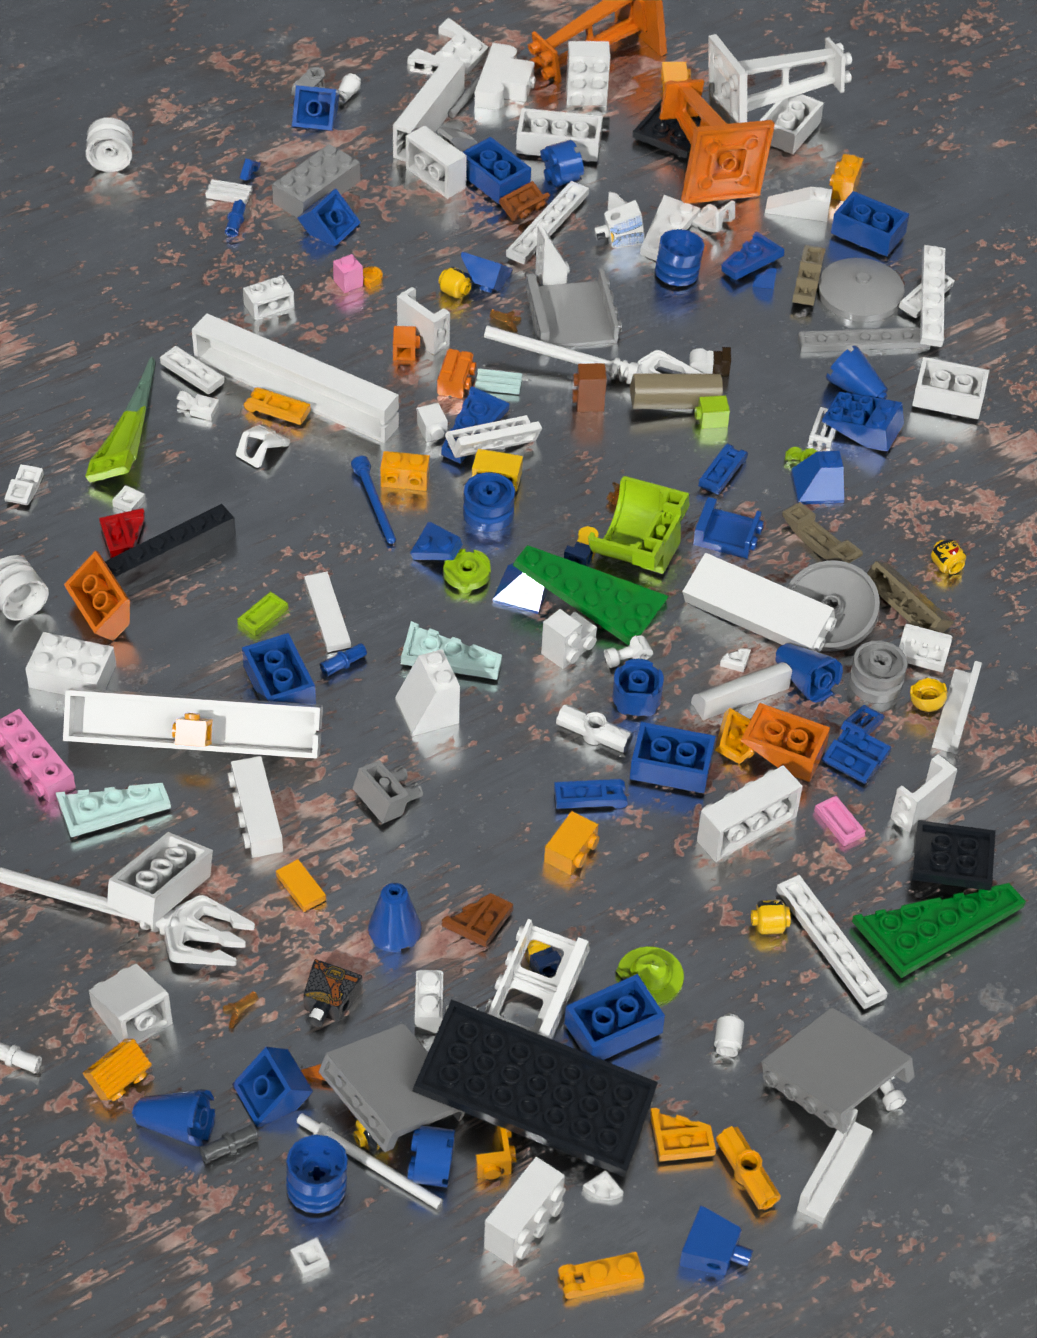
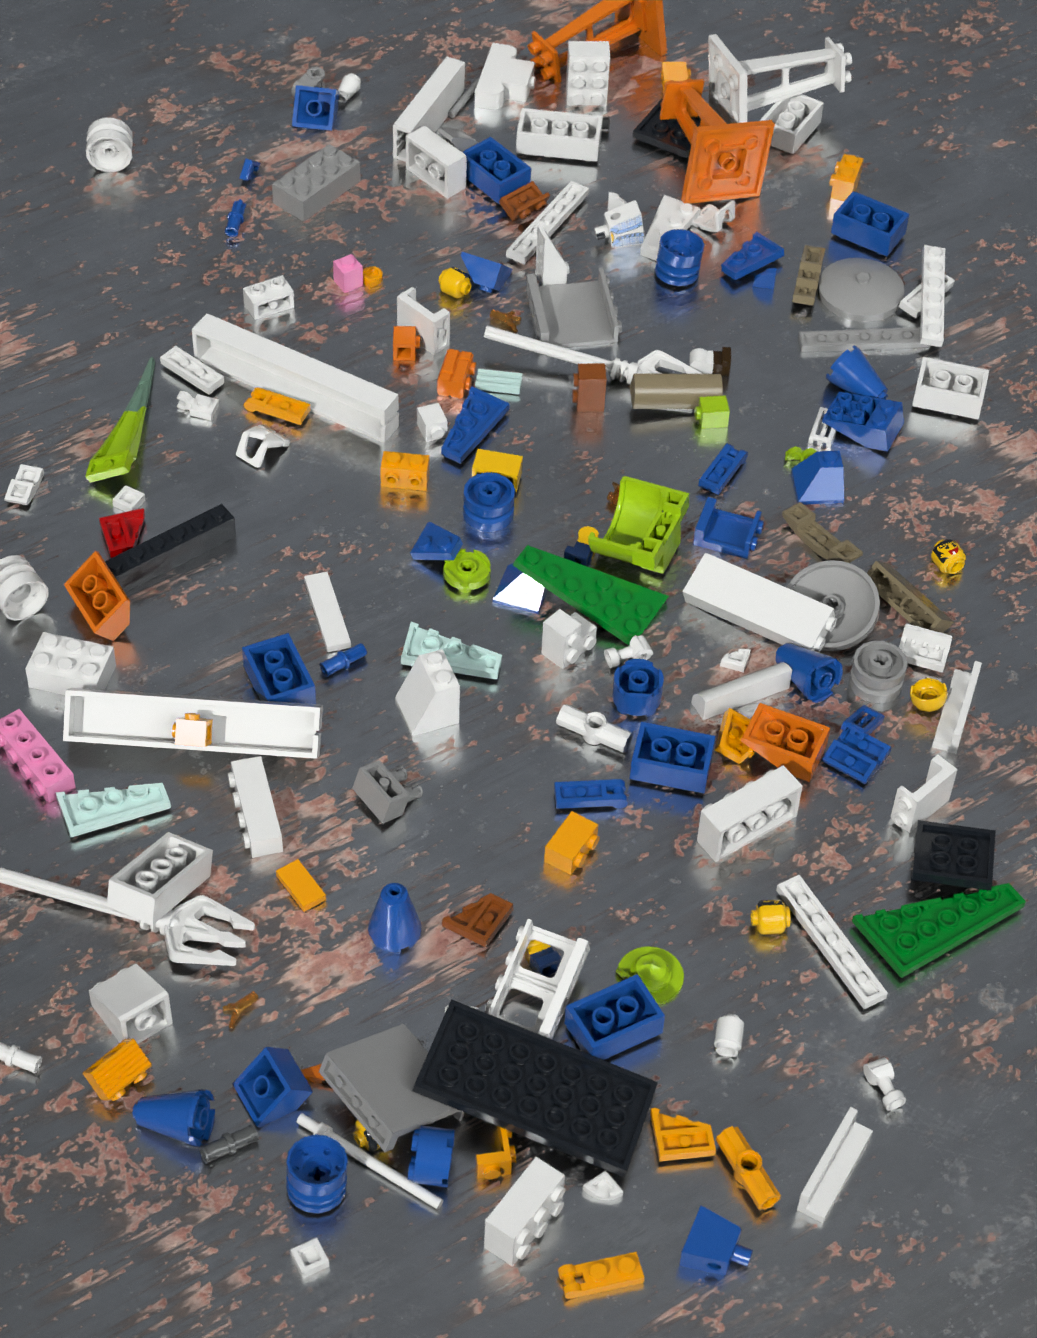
(228, 191): white tile -> none
(262, 613): lime tile -> none
(329, 219): blue slope -> none
(330, 992): torso -> none
(361, 467): blue piece -> none
(428, 1001): white brick -> none
(461, 47): white wing -> none
(493, 439): white fence -> none
(562, 163): blue brick -> none
(805, 203): white slope -> none
(834, 1067): light grey panel -> none
(839, 820): bright pink tile -> none

